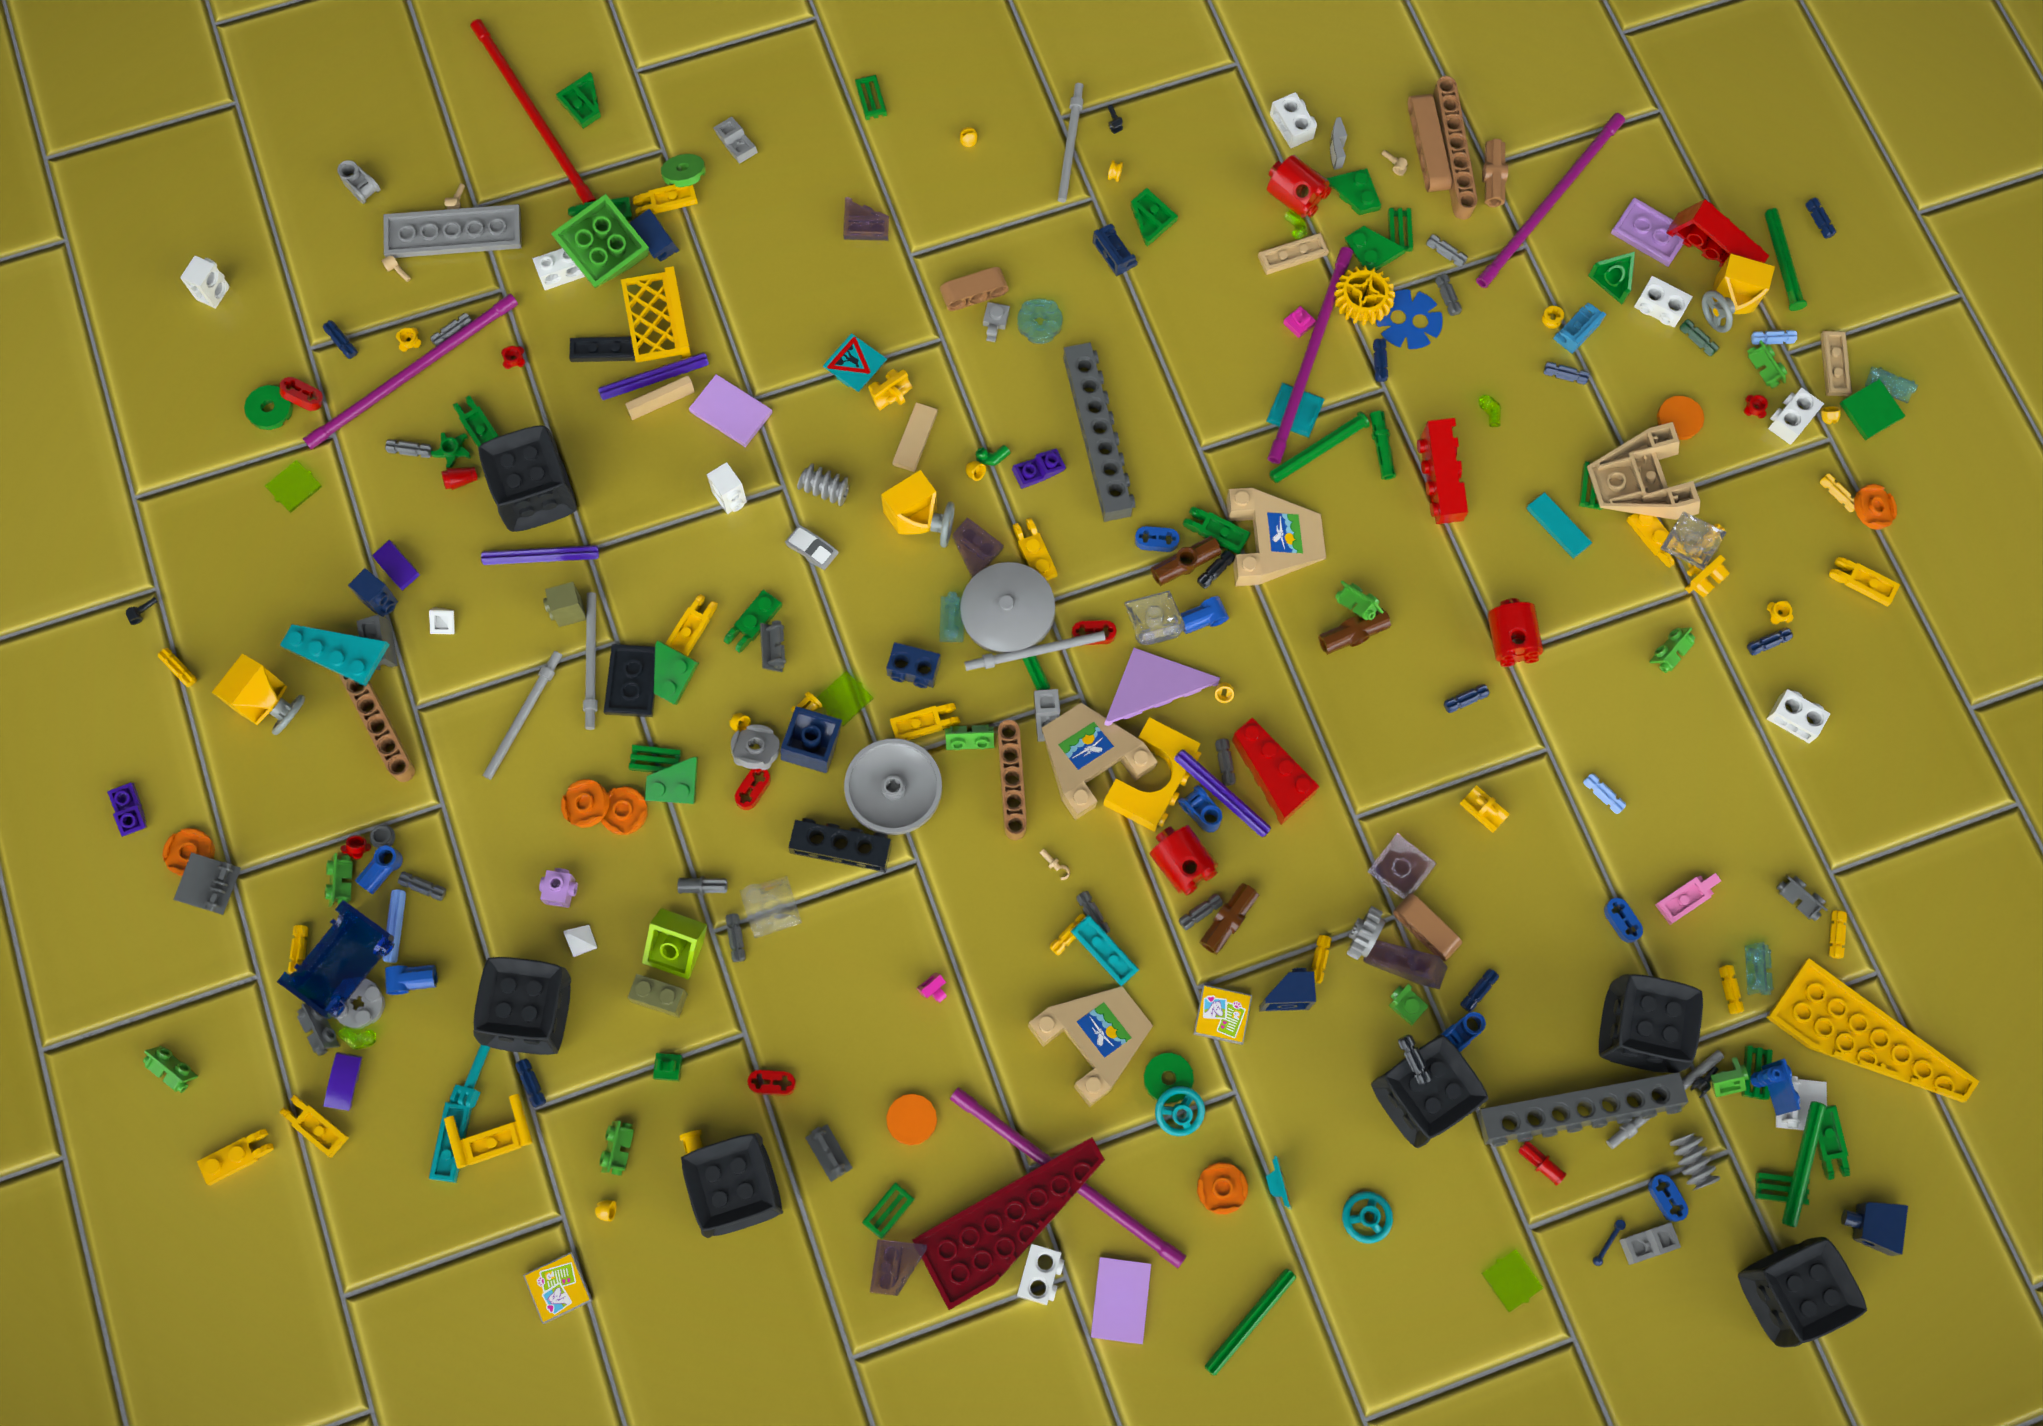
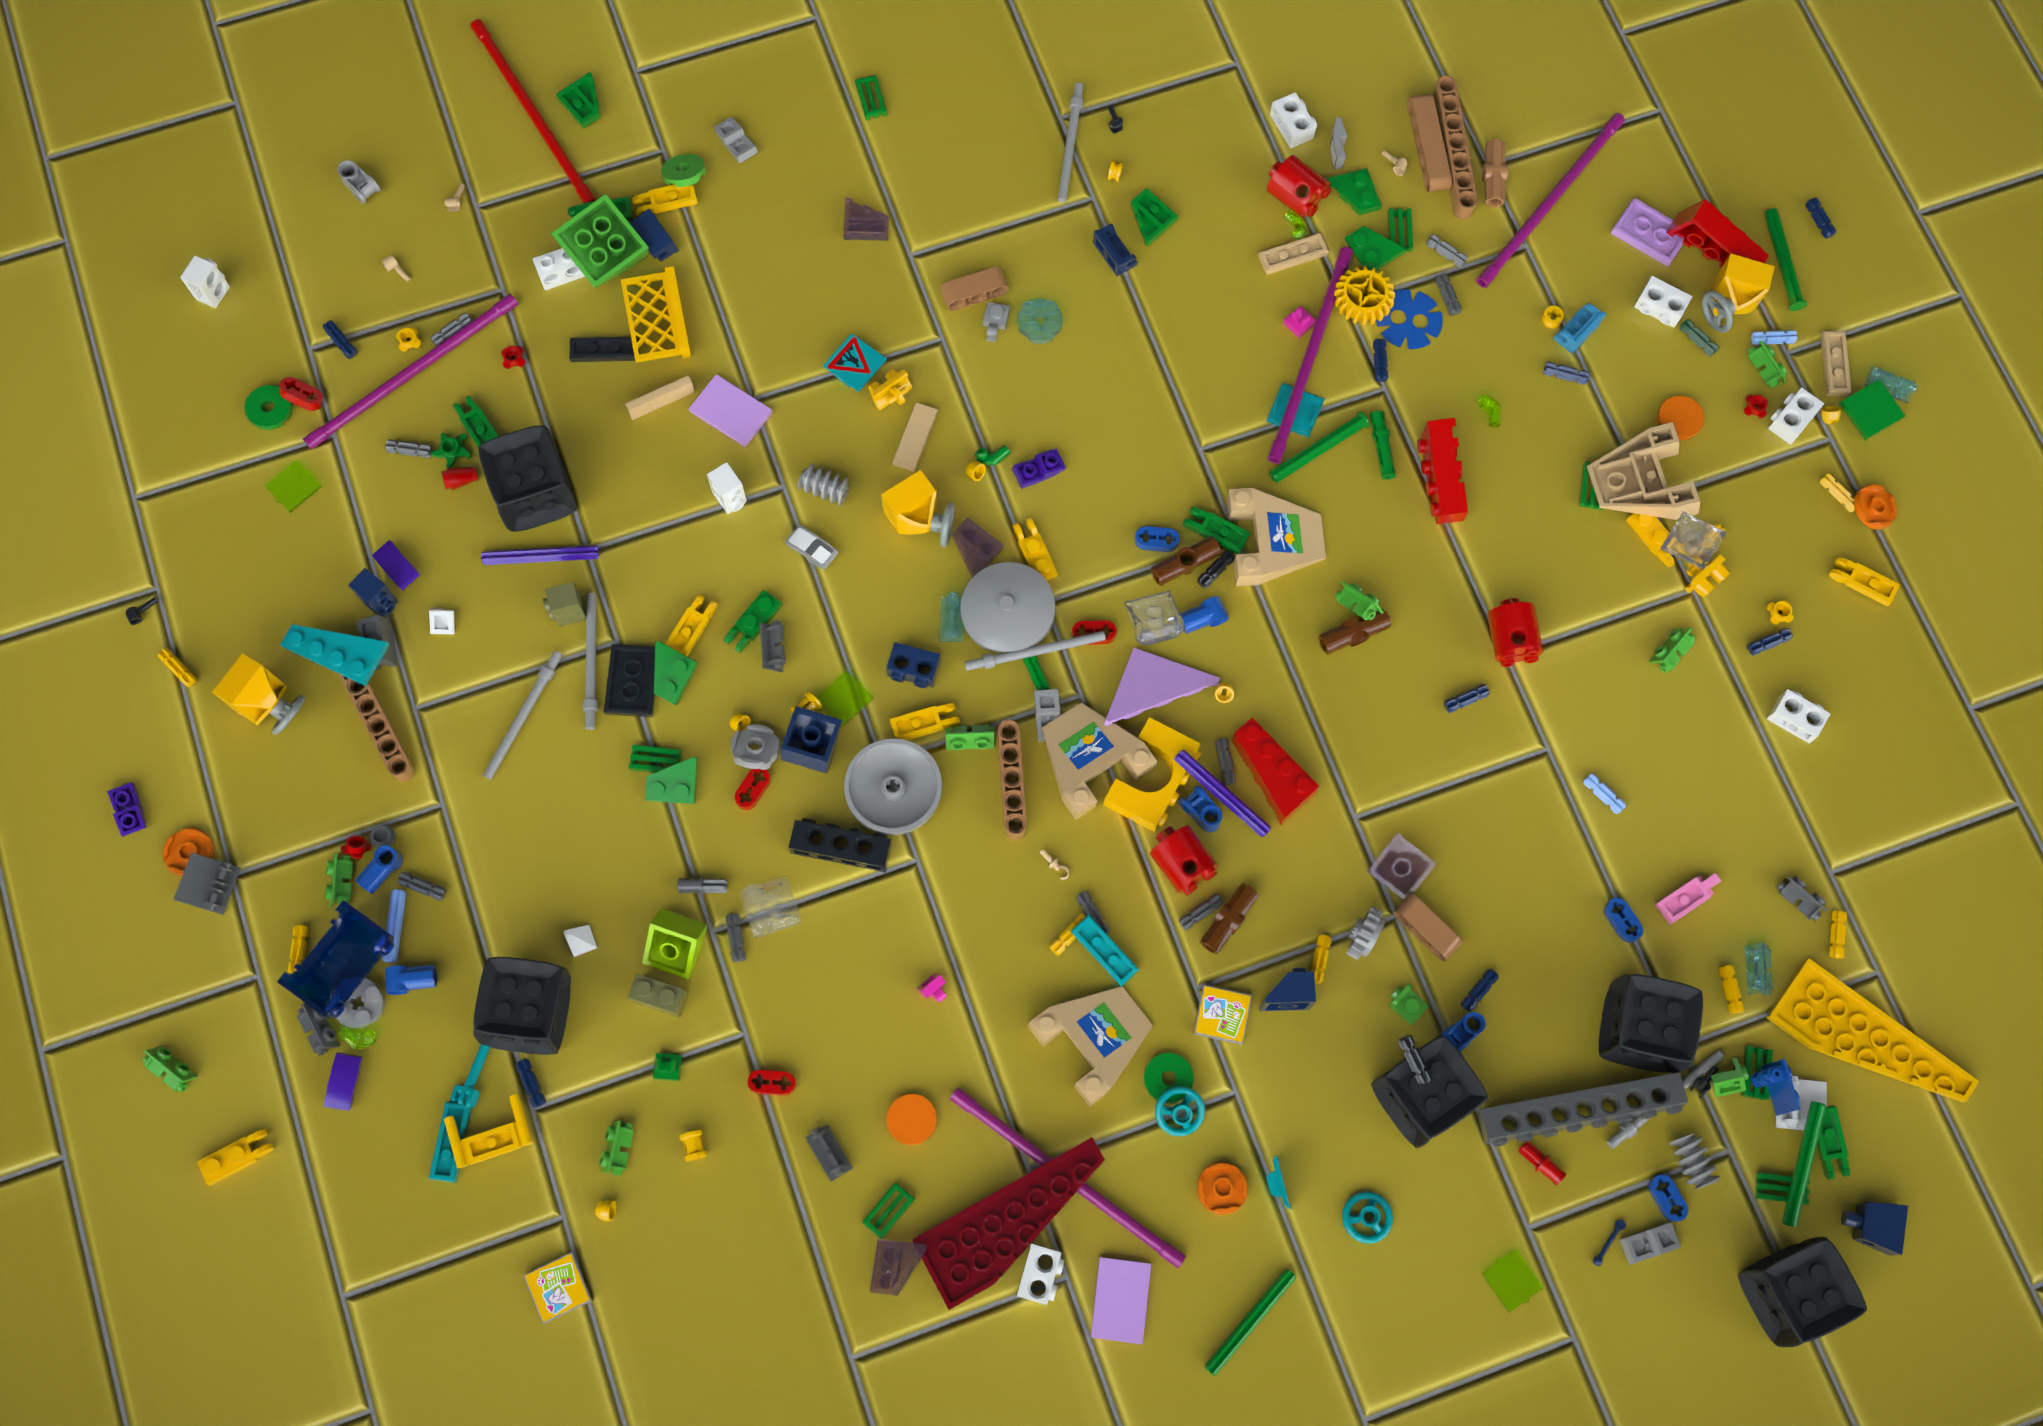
(315, 1127): yellow hinge -> none
(452, 231): light grey plate -> none
(558, 888): lavender brick -> none
(585, 803): orange tile -> none
(625, 812): orange tile -> none
(653, 376): dark purple axle -> none
(731, 1185): black piece -> none
(968, 137): yellow hinge -> none
(1111, 506): dark grey brick -> none
(1408, 963): slope -> none
(1484, 808): yellow hips -> none
(1559, 525): teal tile -> none
(1615, 275): green slope -> none

